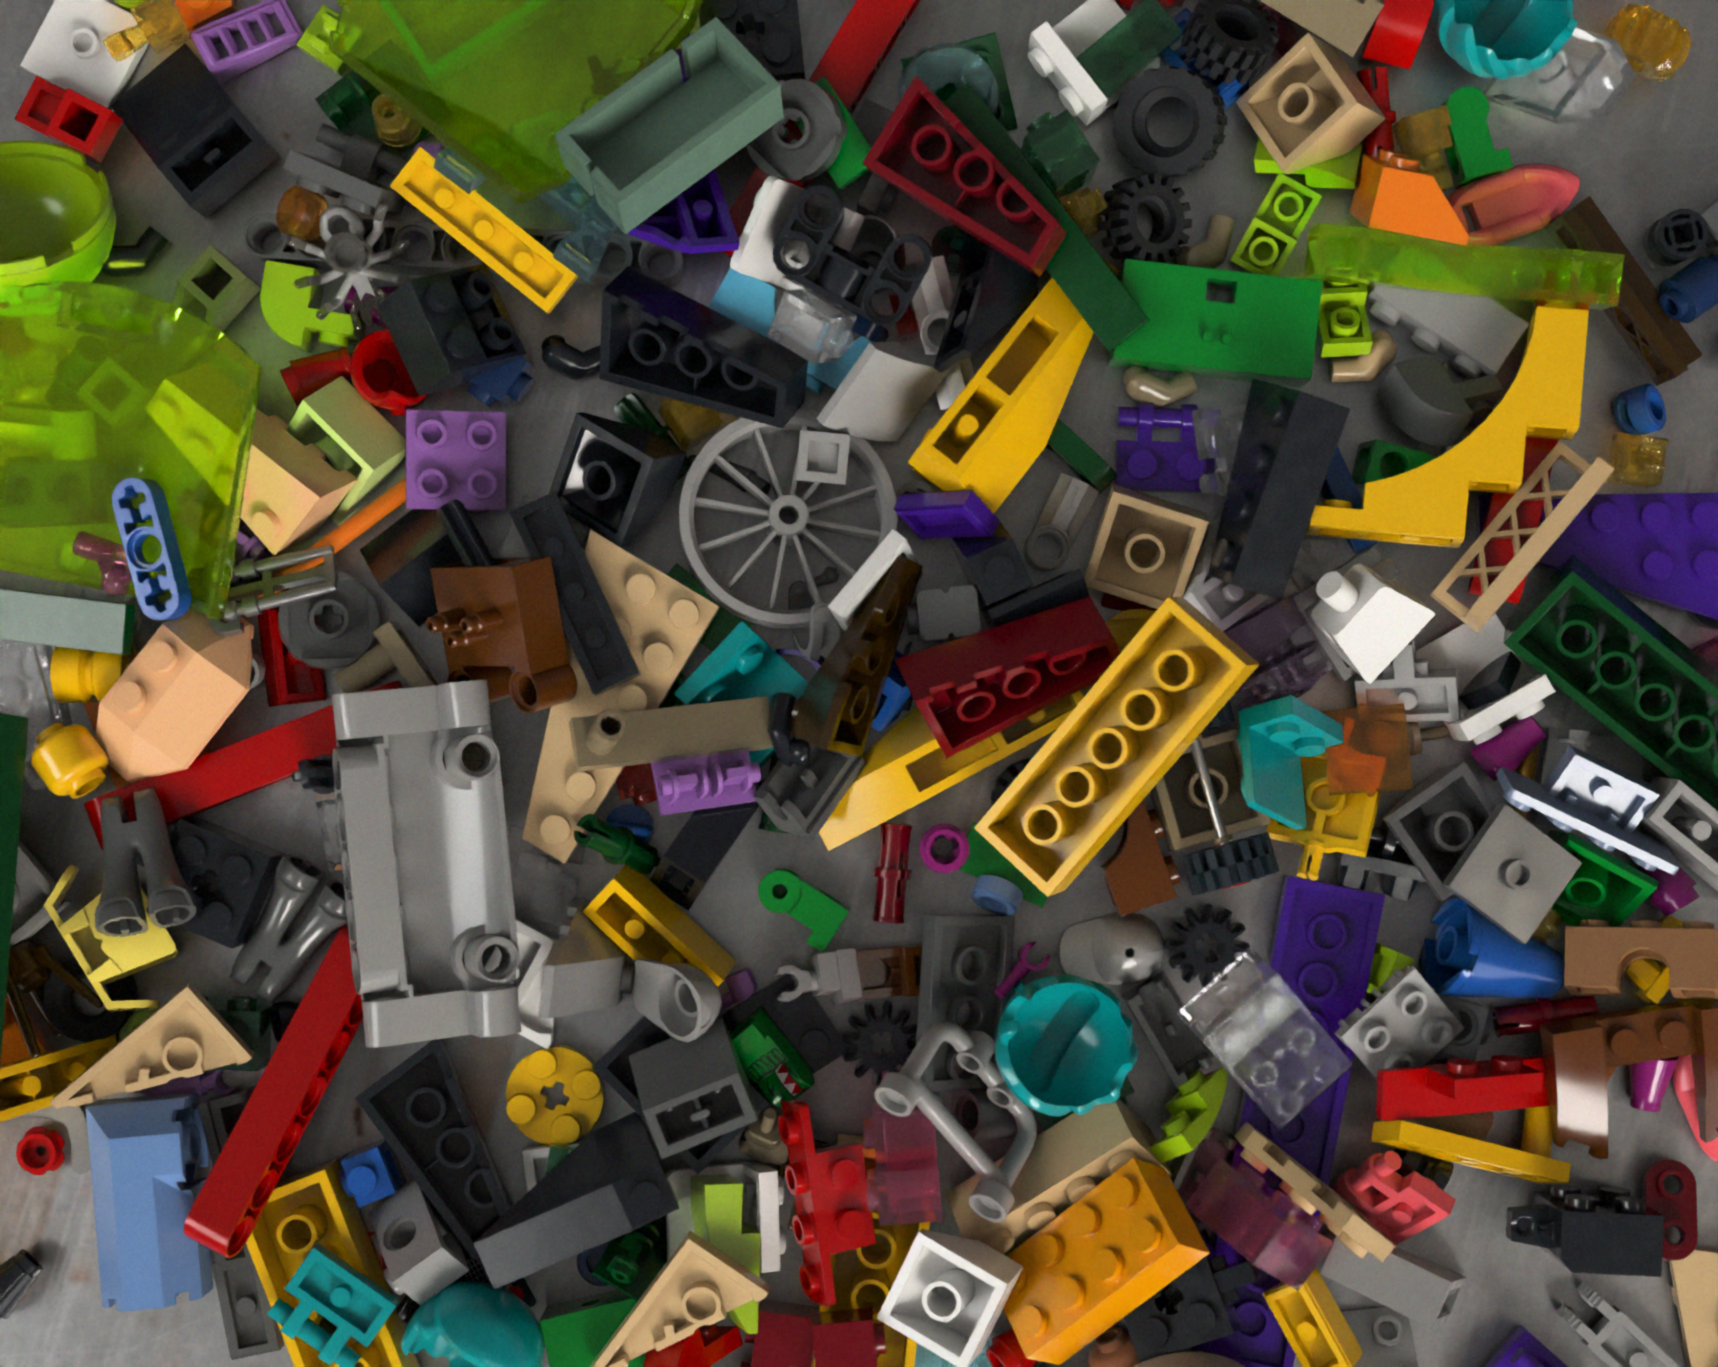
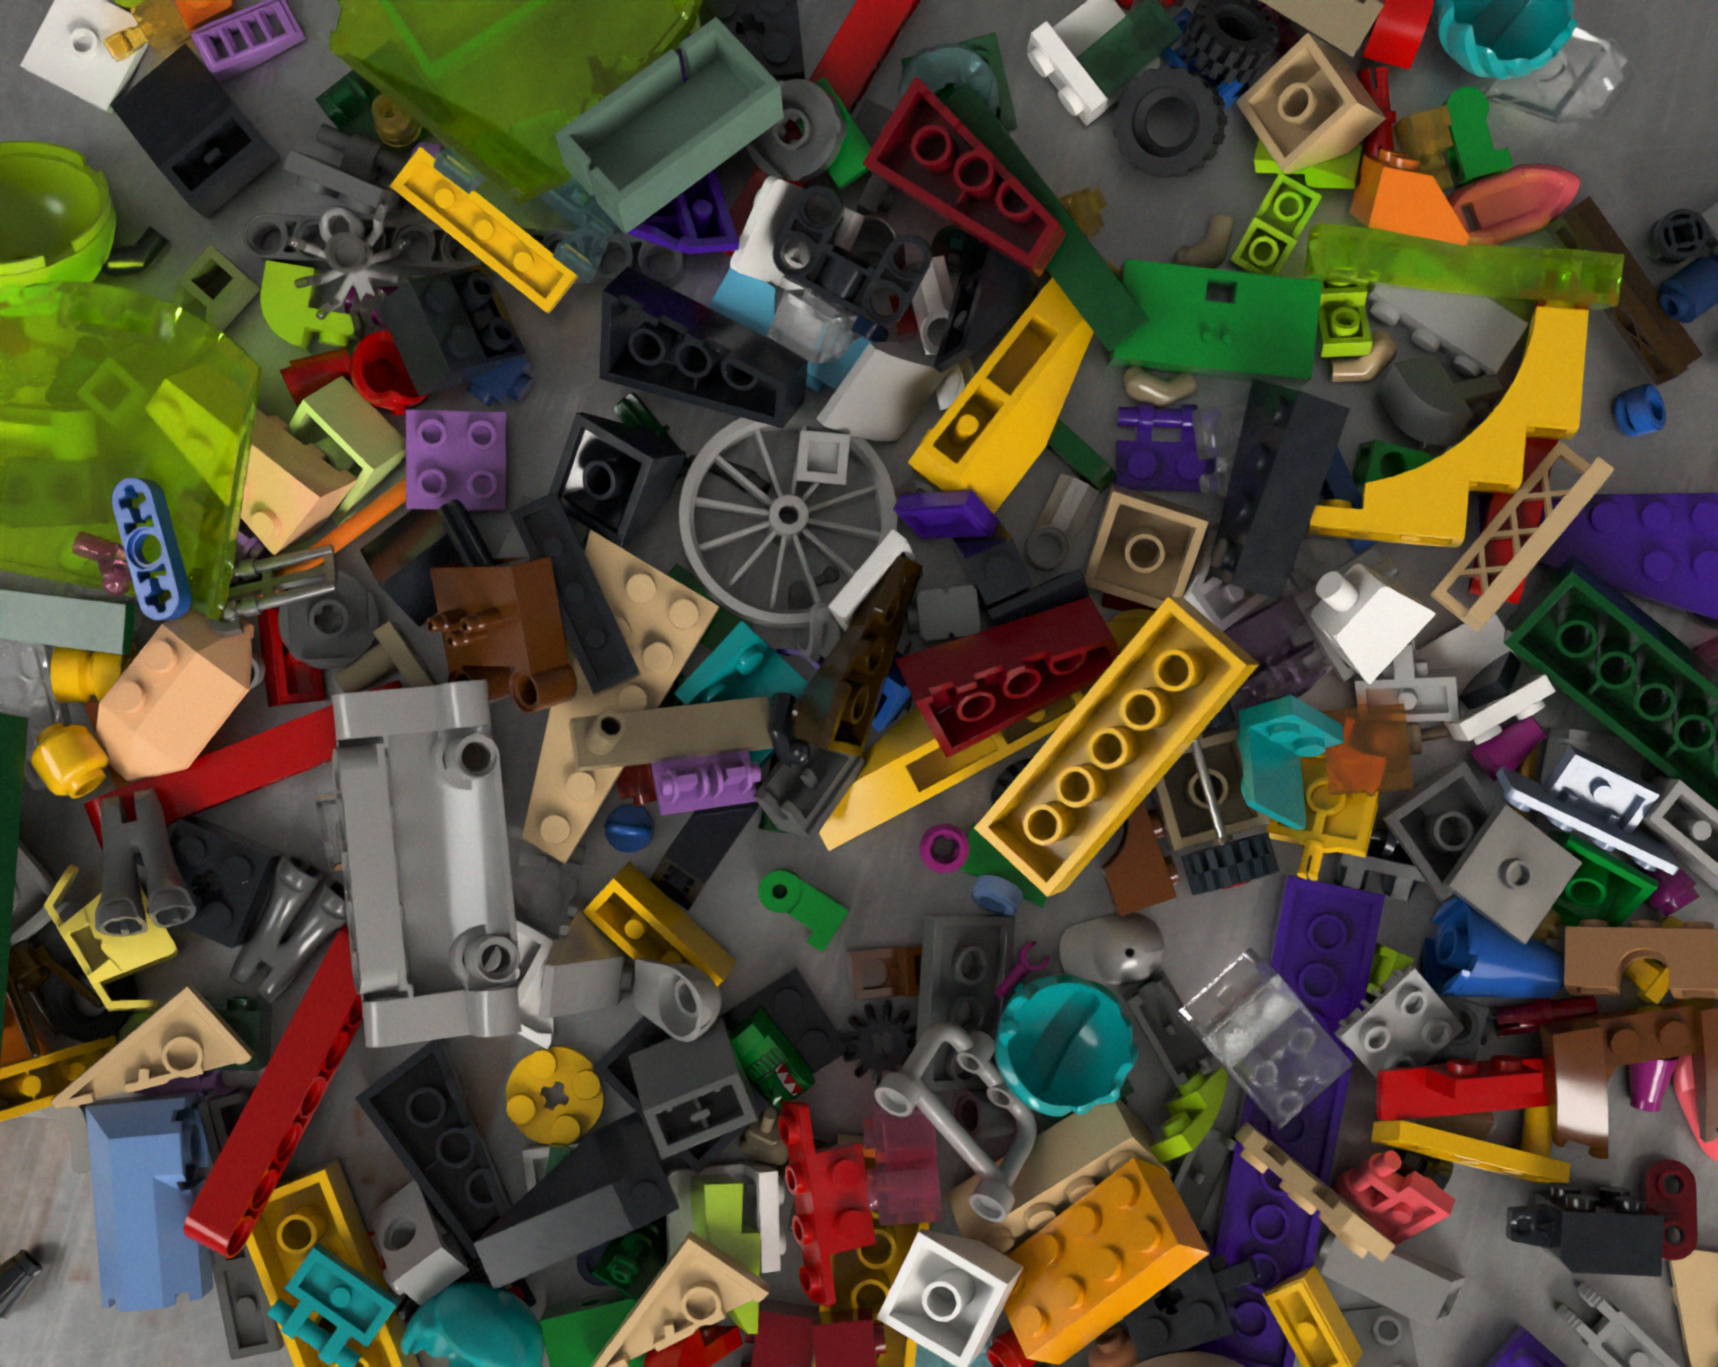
(28, 1154): red plate -> none
(69, 119): red brick -> none
(281, 1016): black hinge -> none
(300, 213): clear orange tile -> none
(316, 40): lime tile -> none
(316, 774): black axle -> none
(371, 1173): blue brick -> none
(569, 360): black arm -> none
(616, 844): dark green axle -> none
(689, 422): clear yellow piece -> none
(741, 986): medium lavender hand -> none
(828, 974): light grey piece -> none
(892, 873): dark red pin -> none
(1060, 153): clear green brick -> none
(1166, 216): black tyre -> none
(1218, 931): black gear -> none
(1260, 1226): clear pink brick -> none
(1637, 460): clear yellow piece -> none
(1650, 41): clear yellow gear -> none

